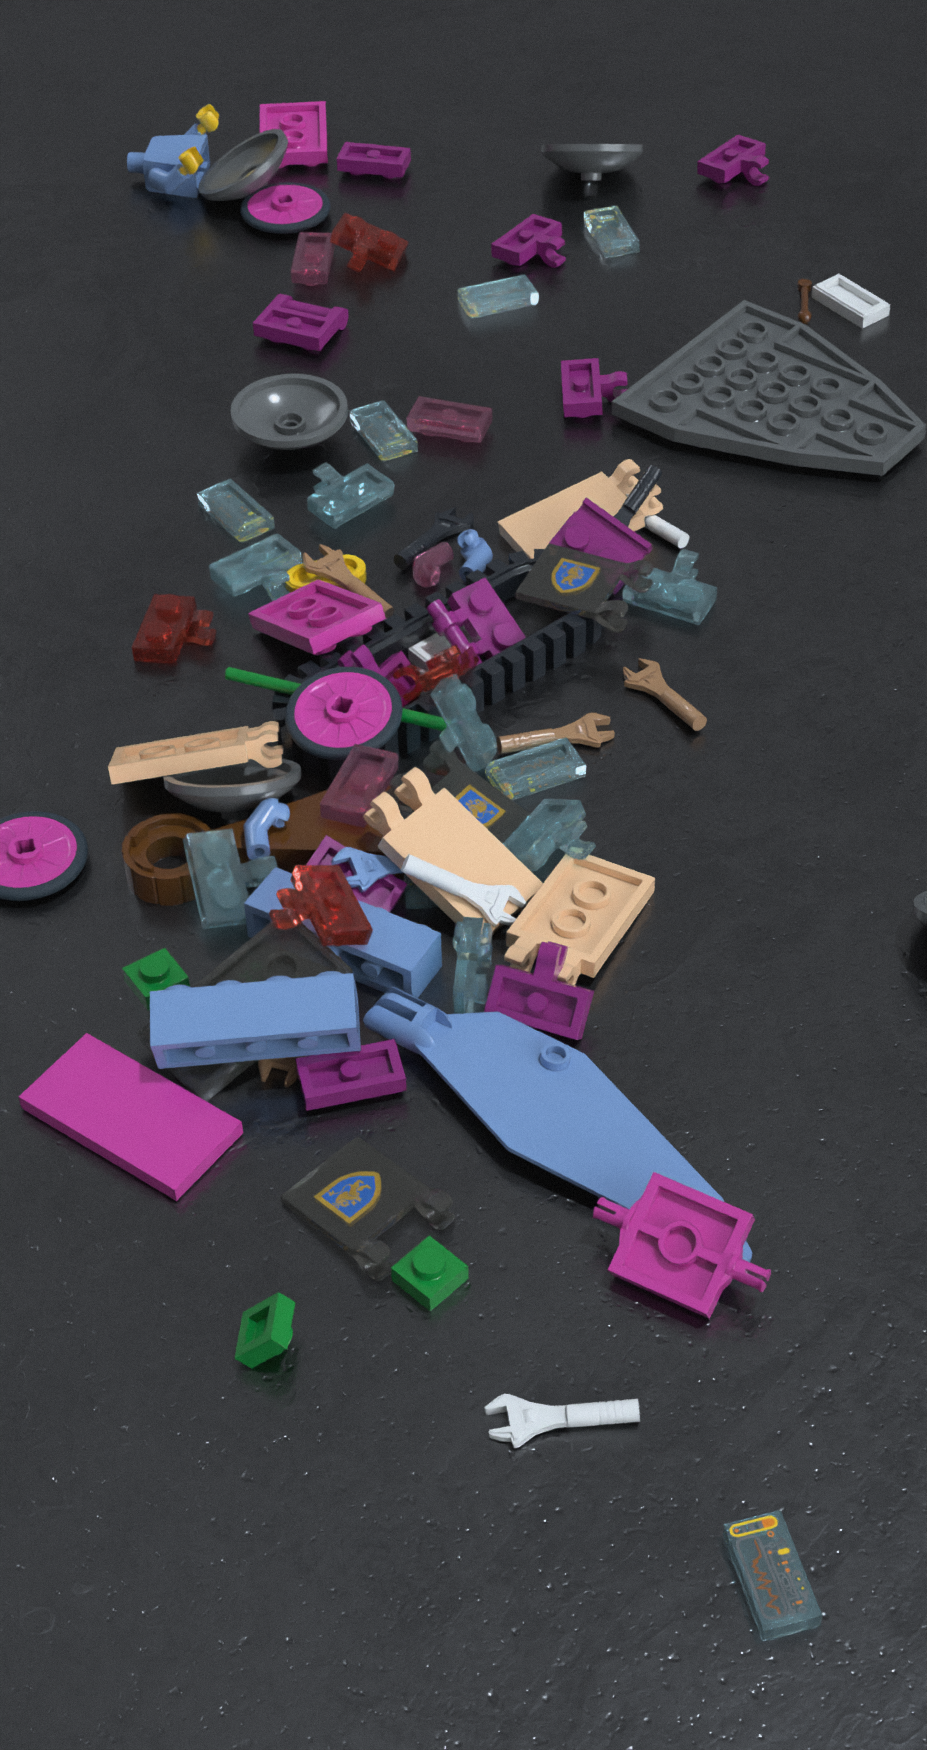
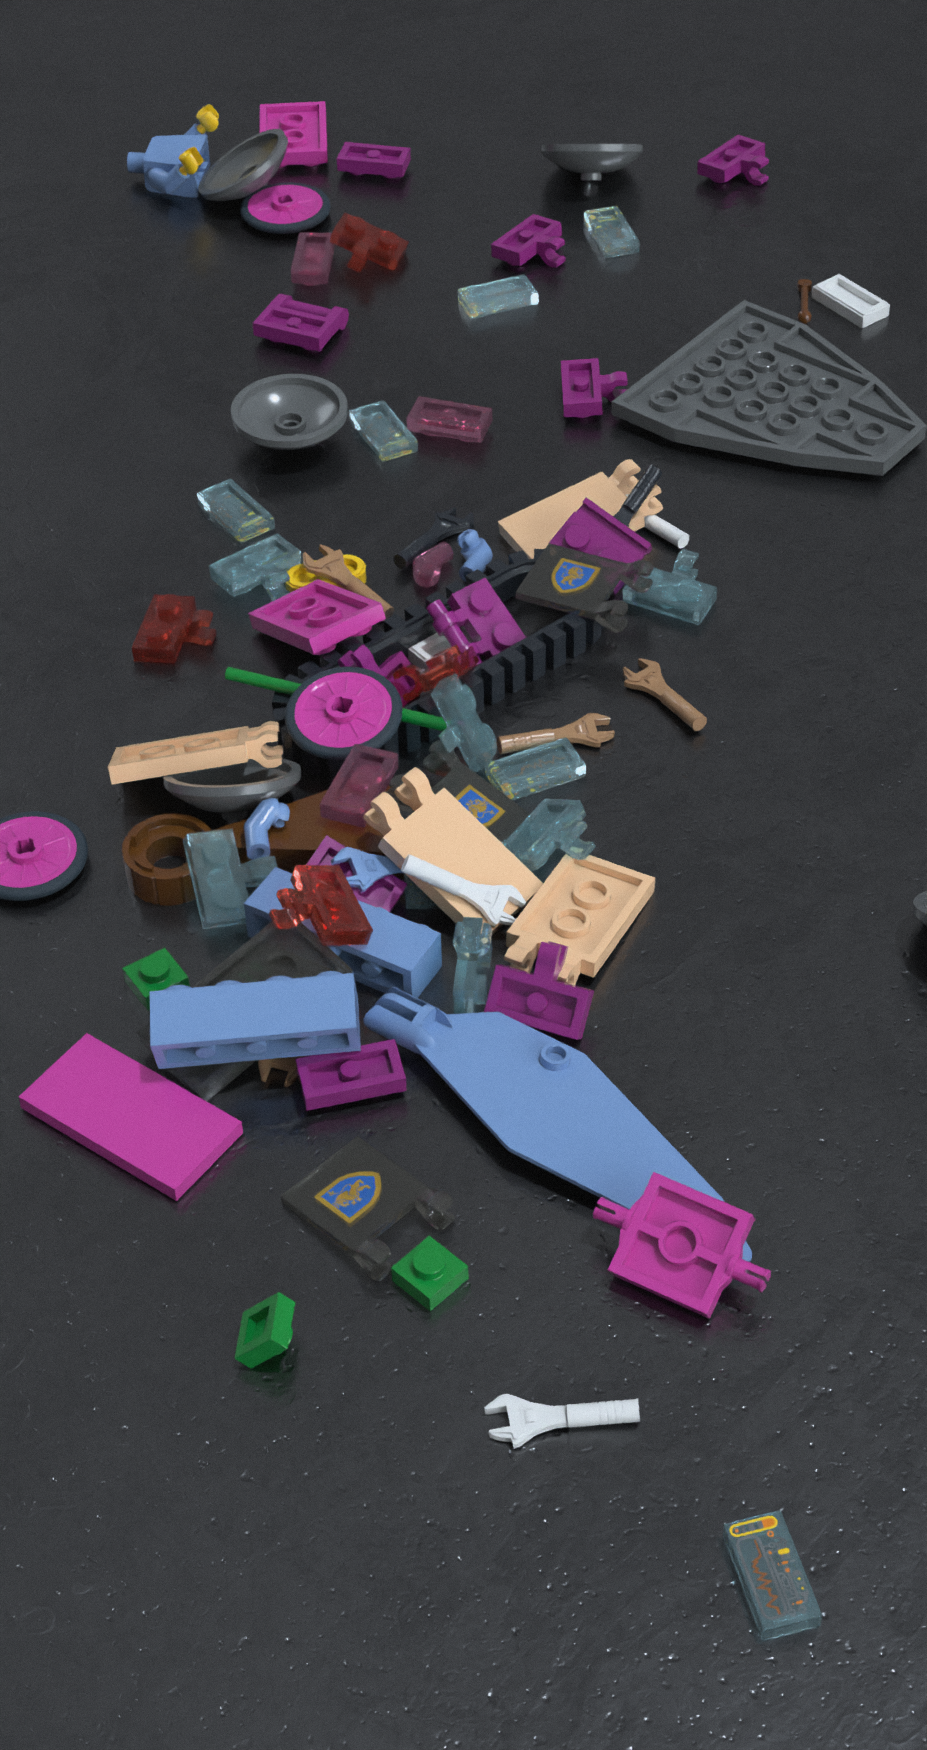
(346, 497): clear light blue plate -> none

